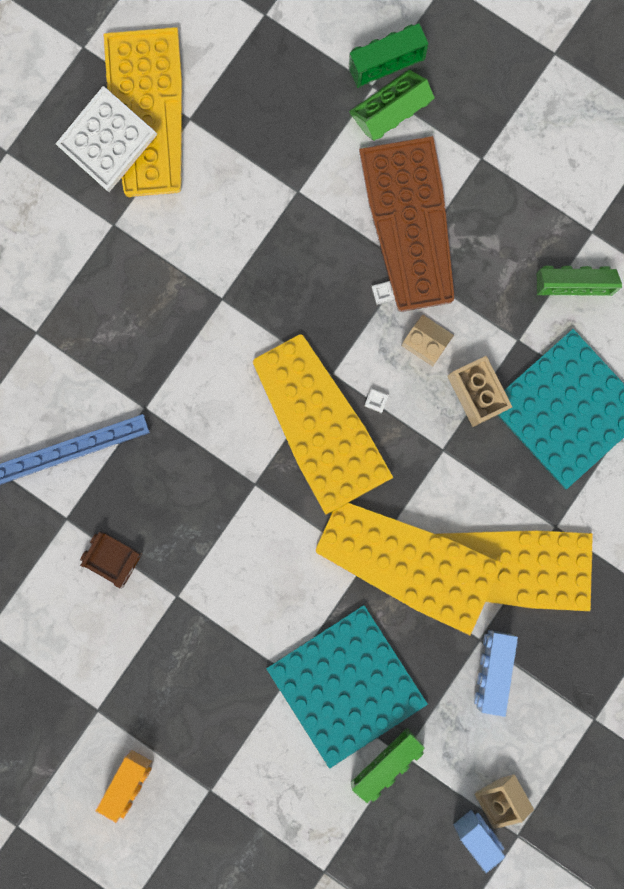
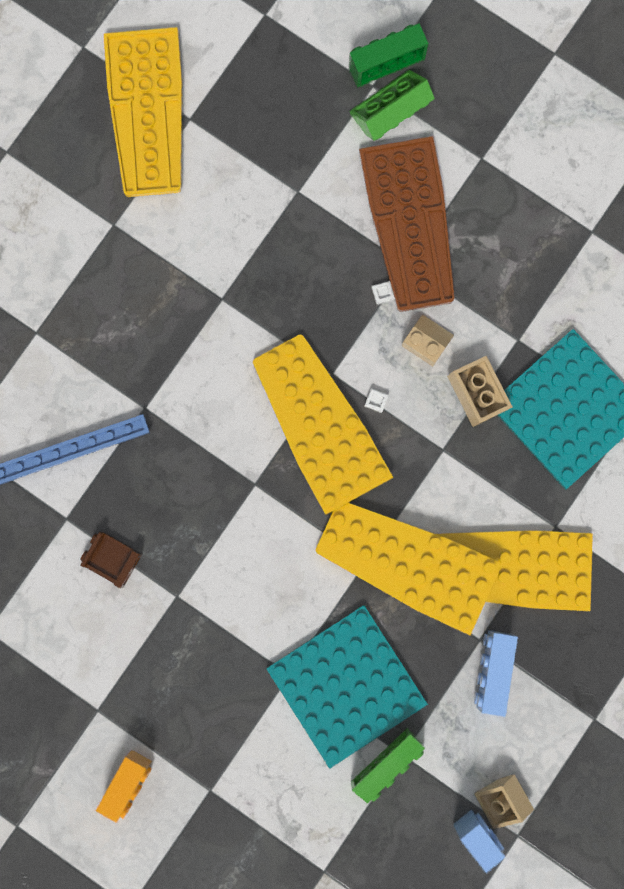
(106, 139): white plate -> none
(578, 281): bright green slope -> none

